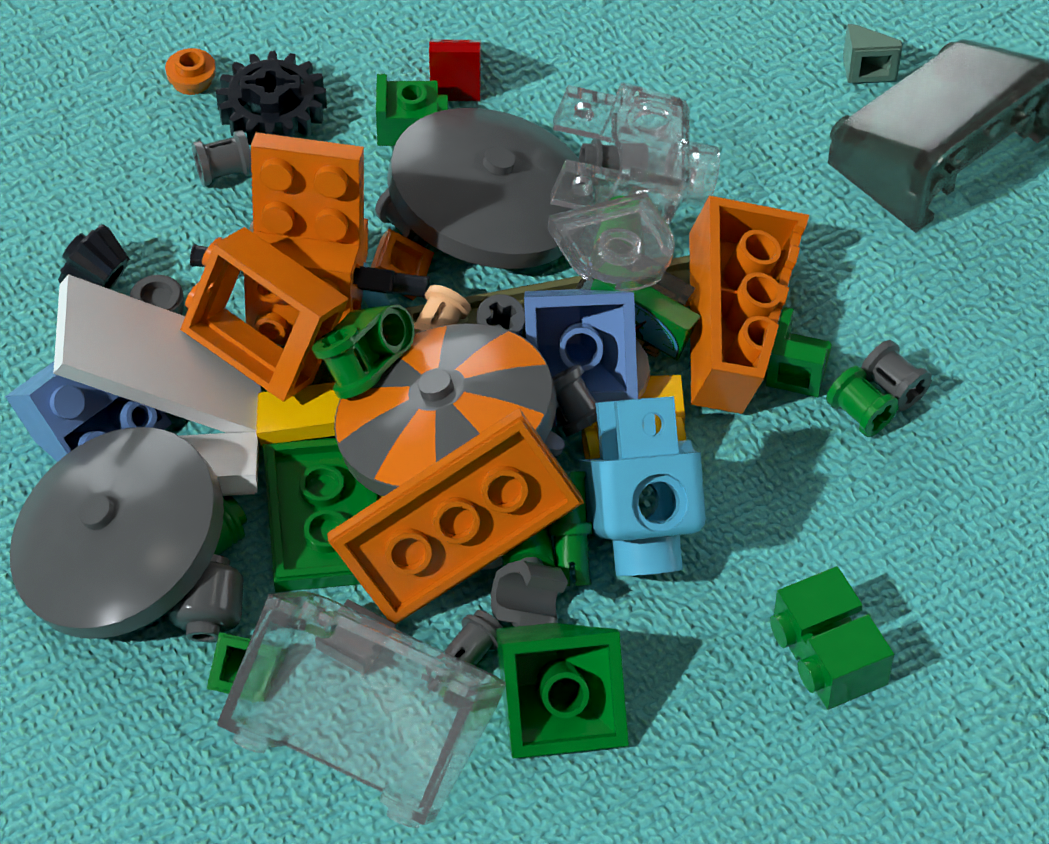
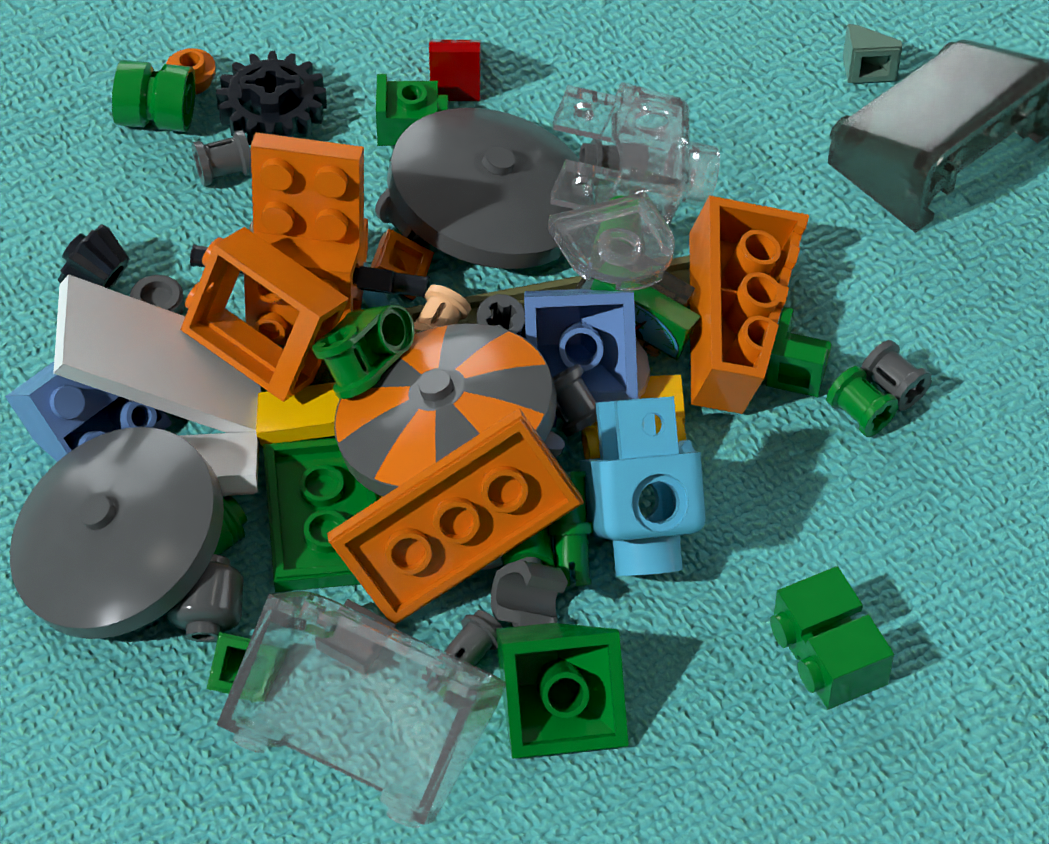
(152, 95): none -> green wheel

